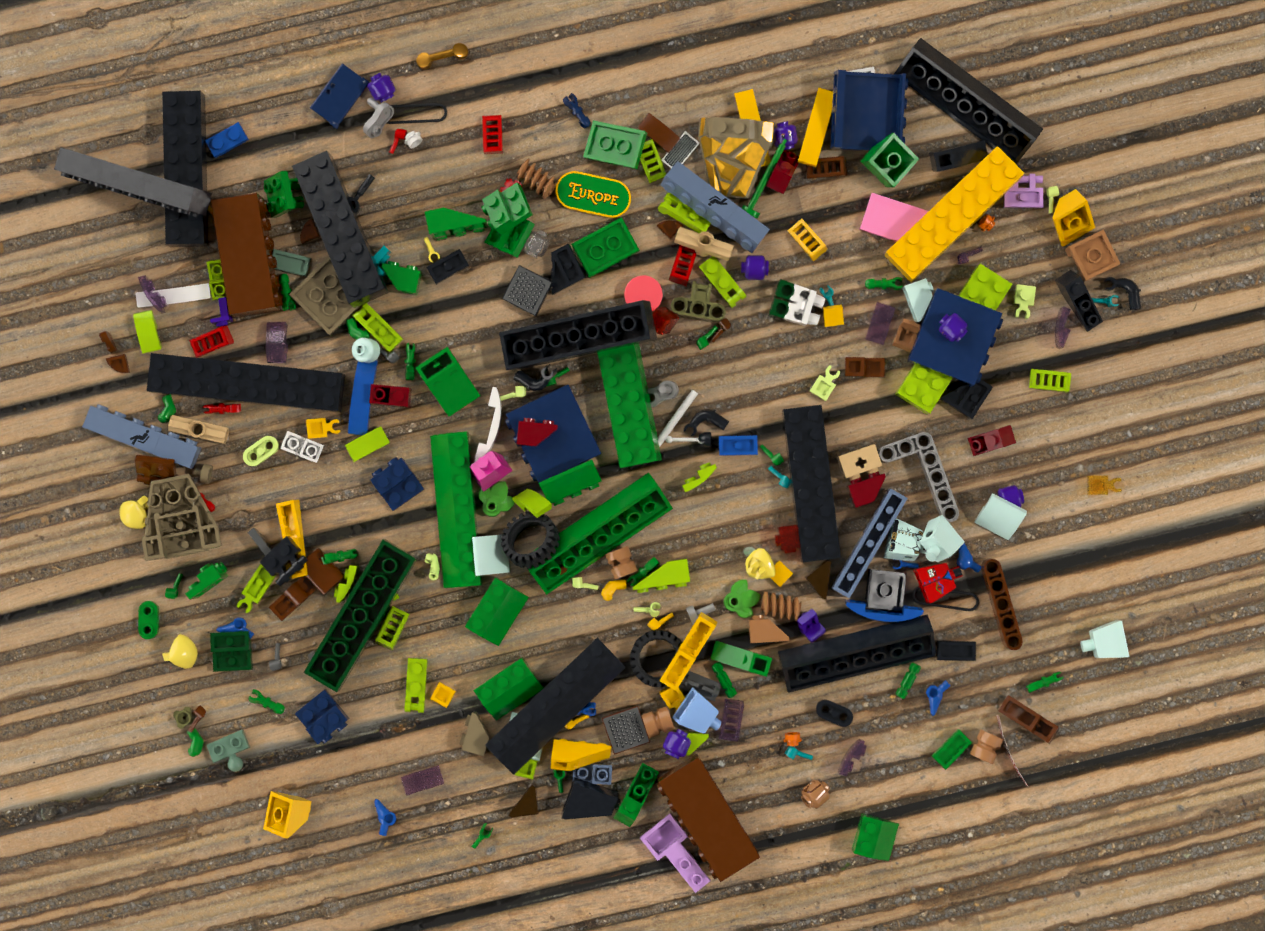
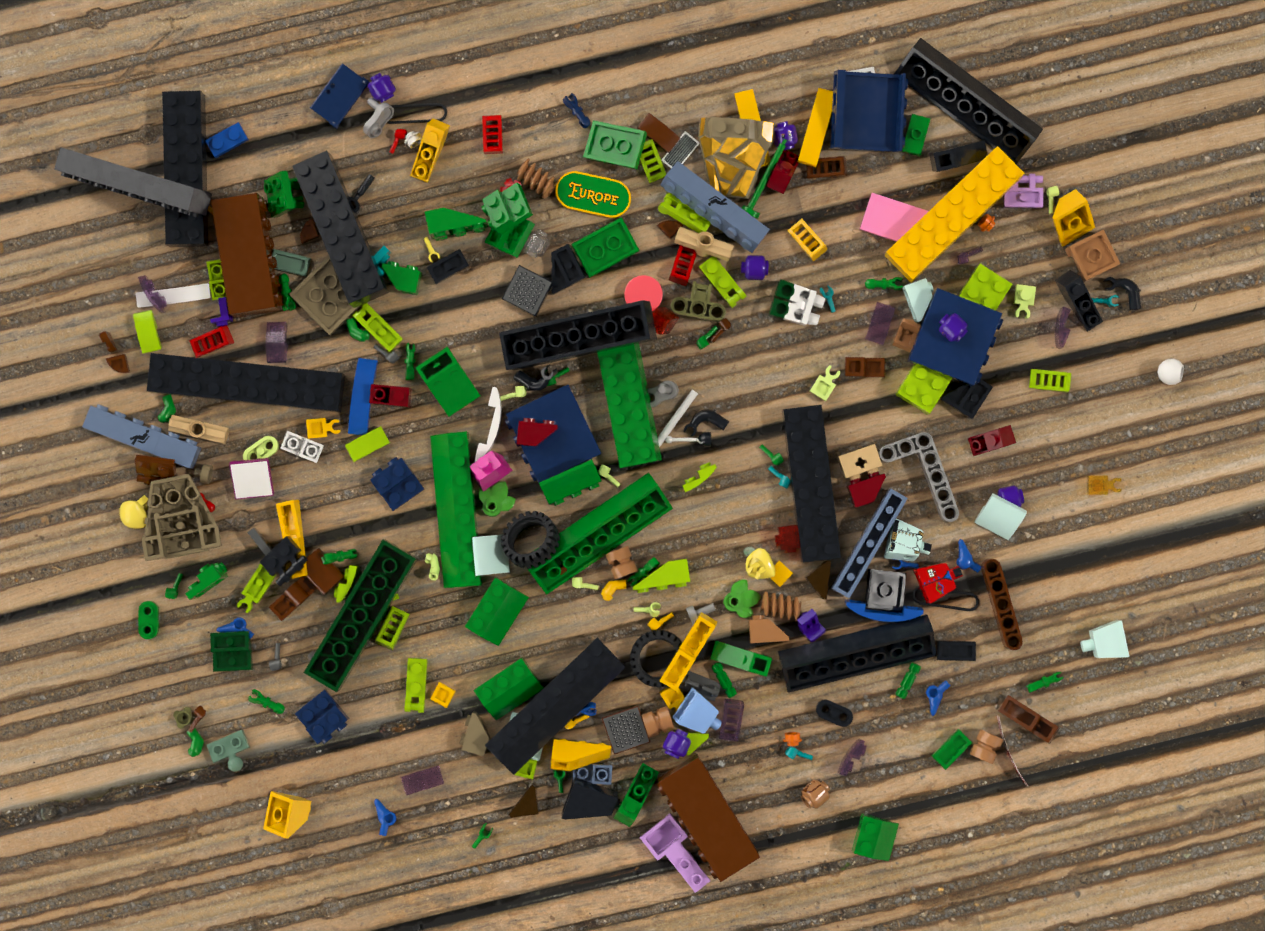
(182, 652): light yellow piece -> none
(221, 408): red piece -> none
(251, 478): none -> white tile
(365, 350): light aqua head -> none
(425, 60): pearl gold bar -> none
(429, 149): none -> yellow slope
(533, 502): lime slope -> none
(604, 471): none -> yellowish green hand
(738, 445): blue plate -> none
(833, 315): yellow tile -> none
(890, 160): green slope -> none
(916, 134): none -> green plate
(940, 539): light aqua torso -> none
(1171, 371): none -> white piece

